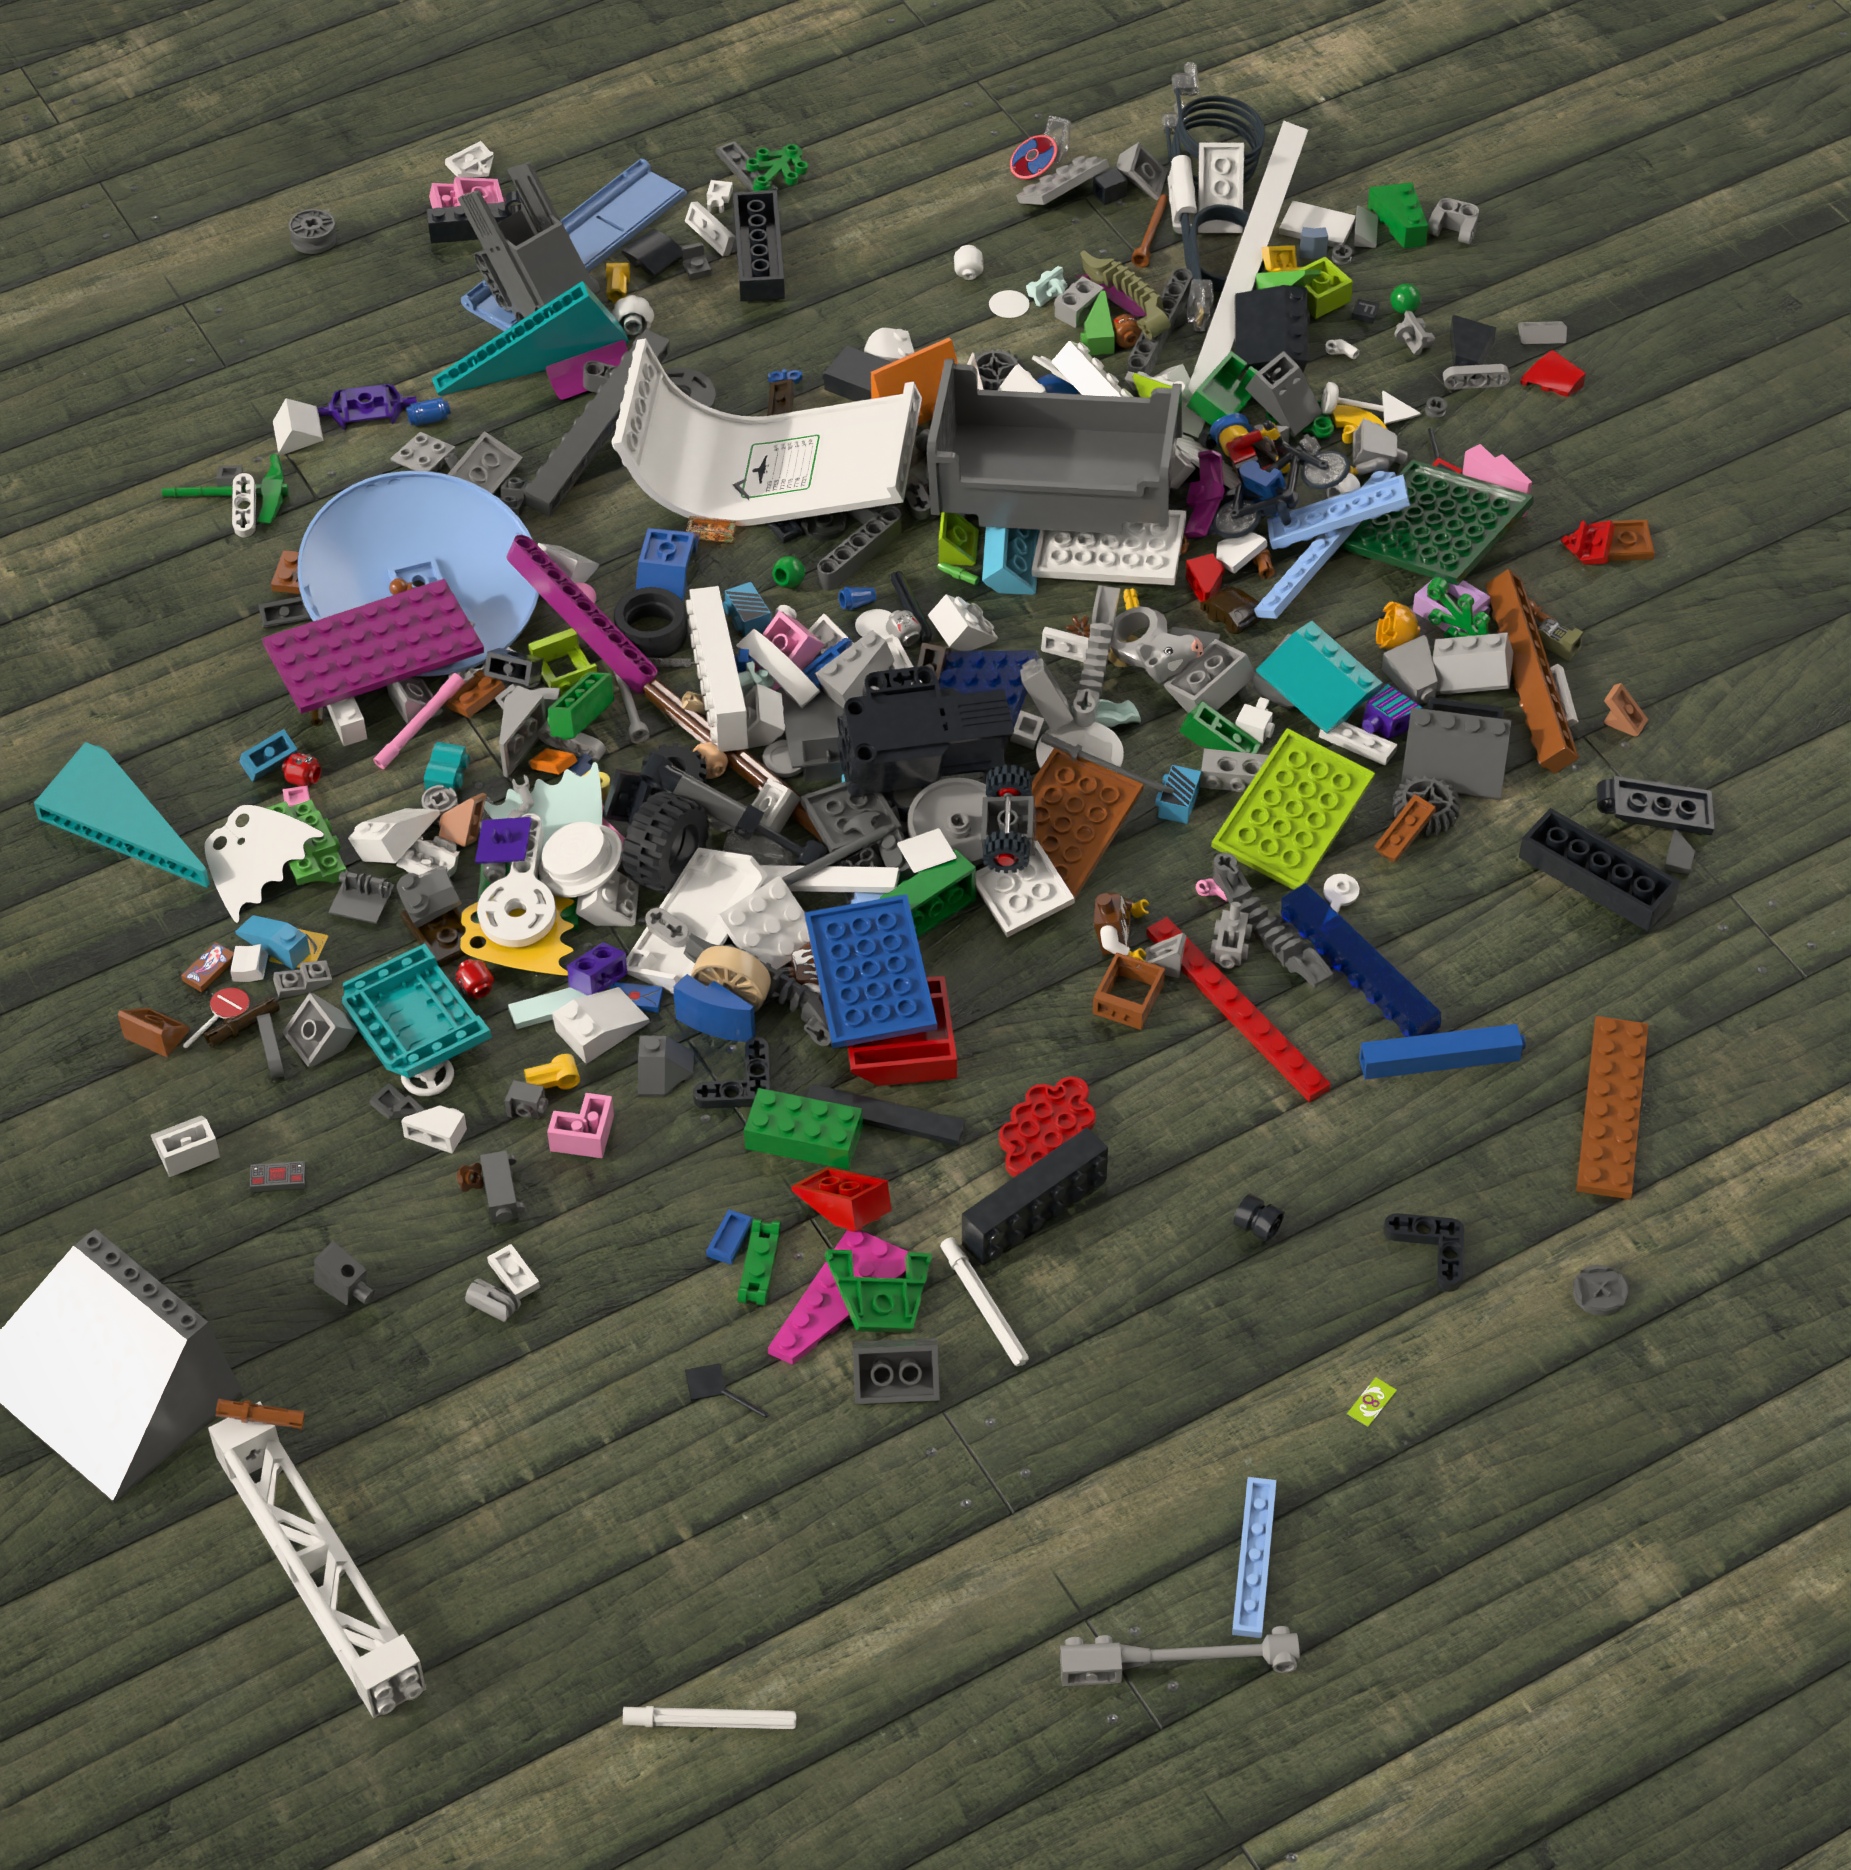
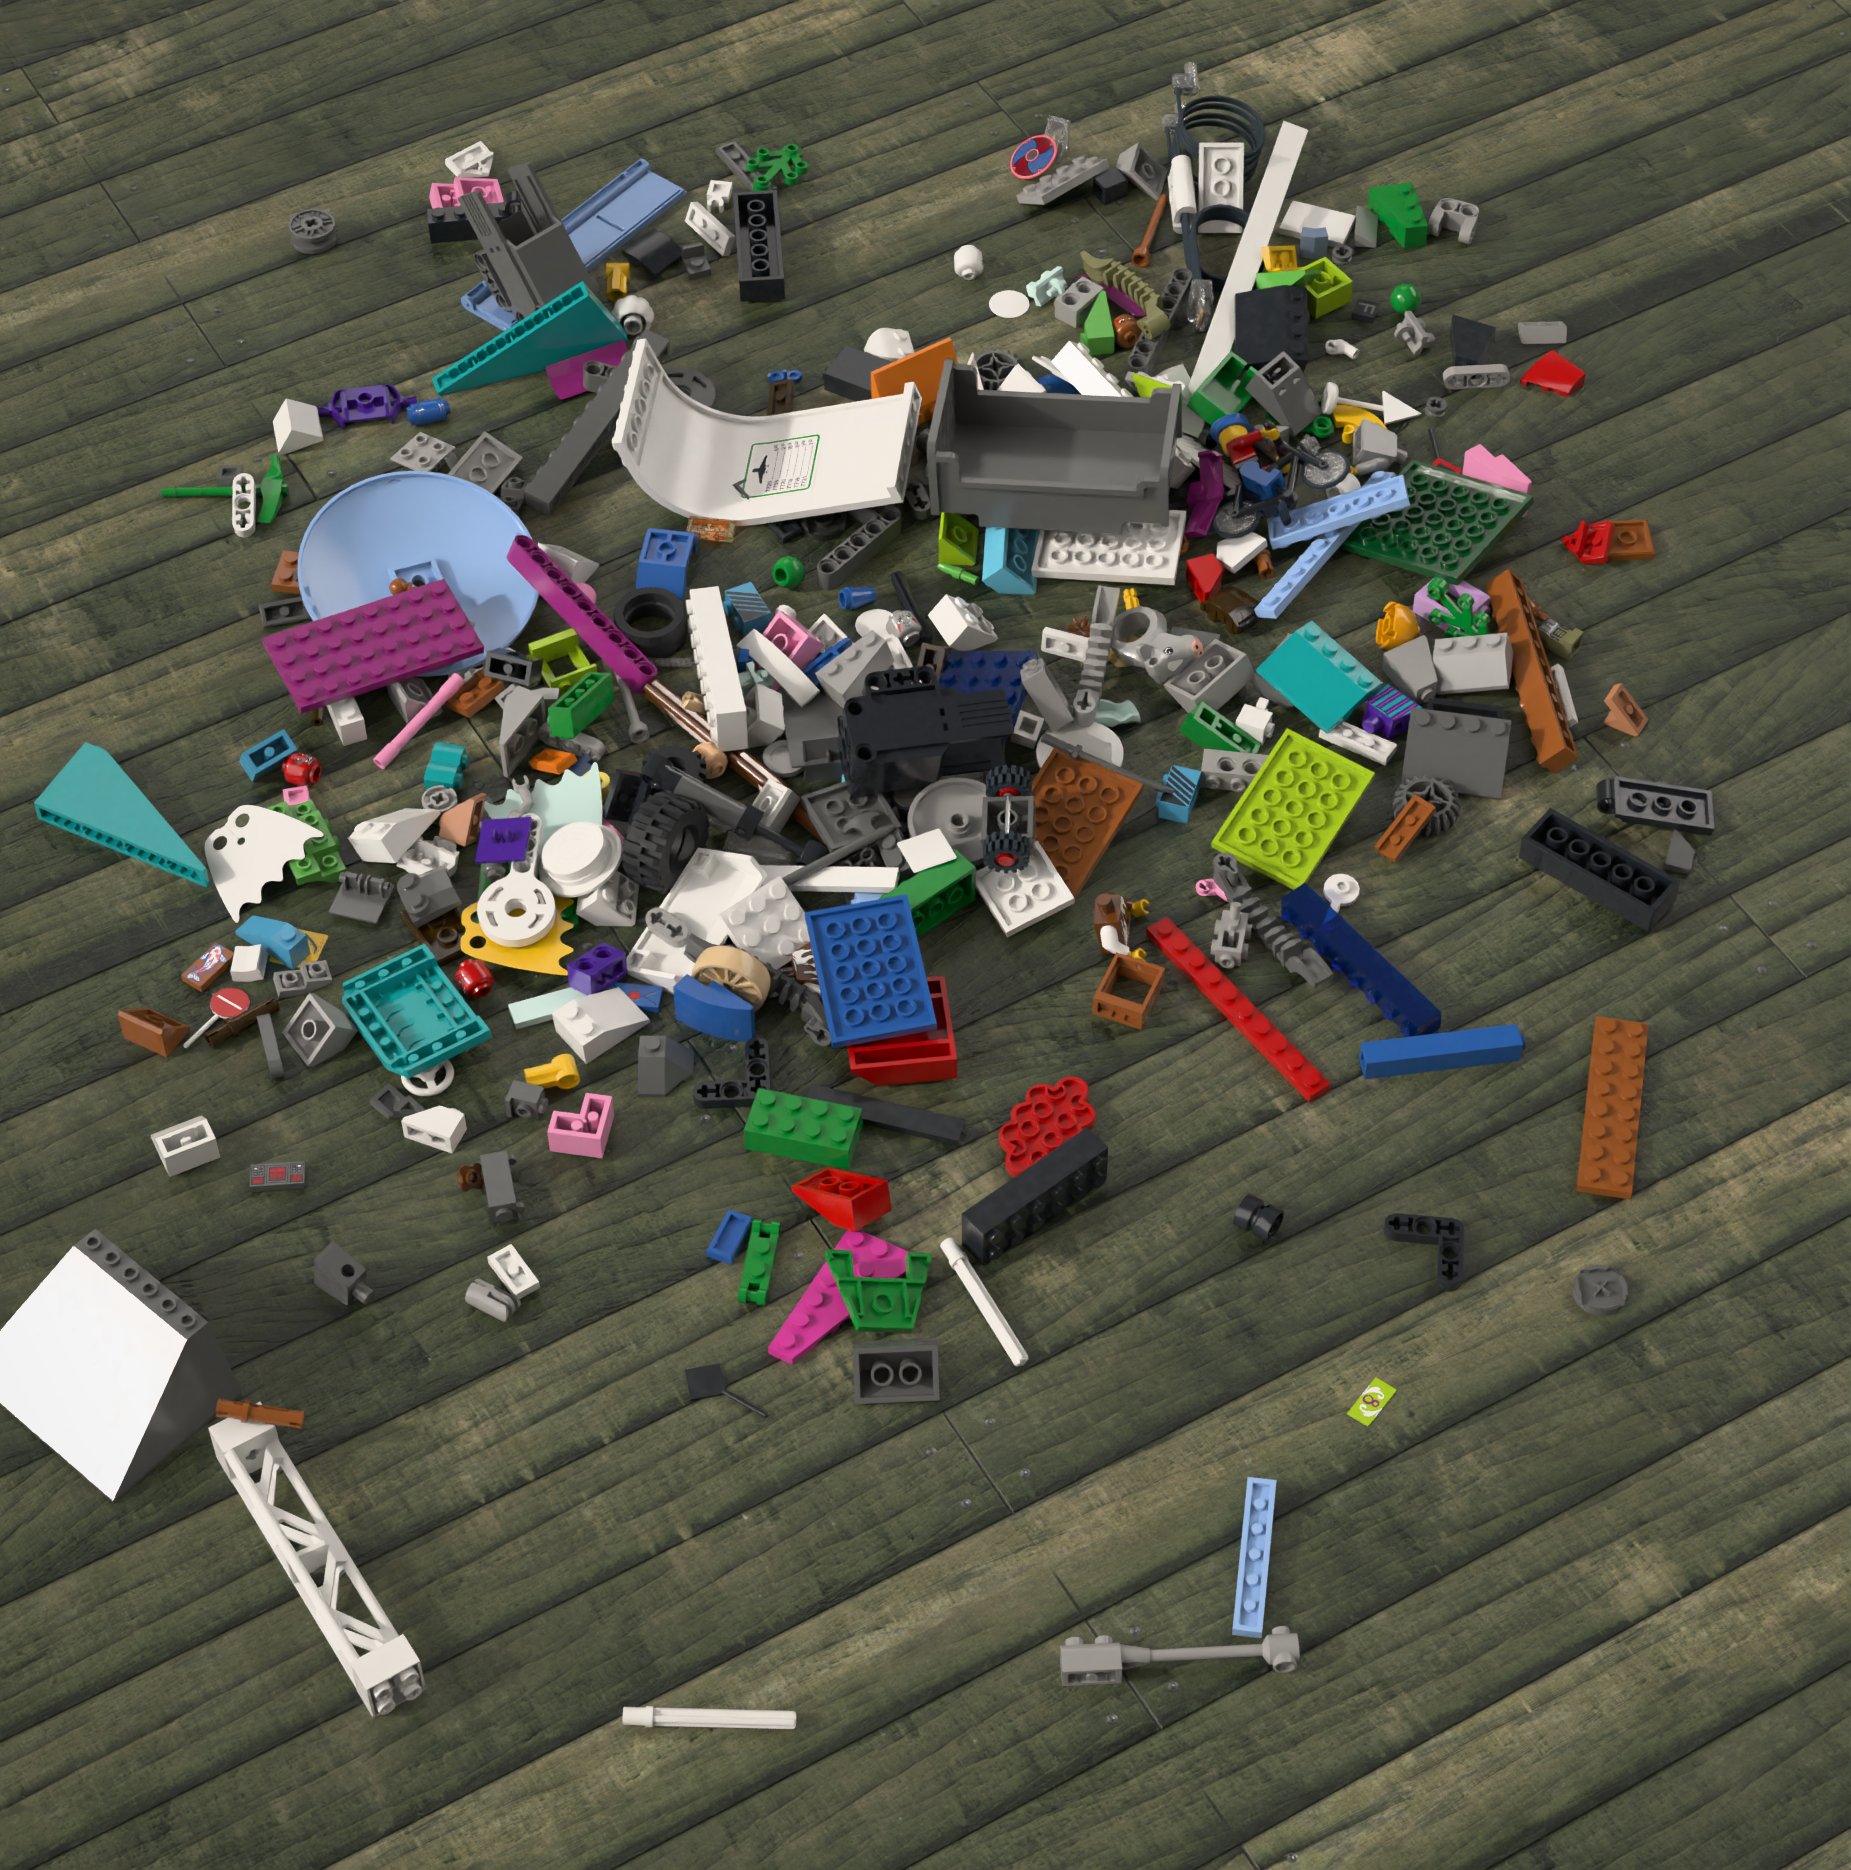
(1168, 954): light grey slope -> none

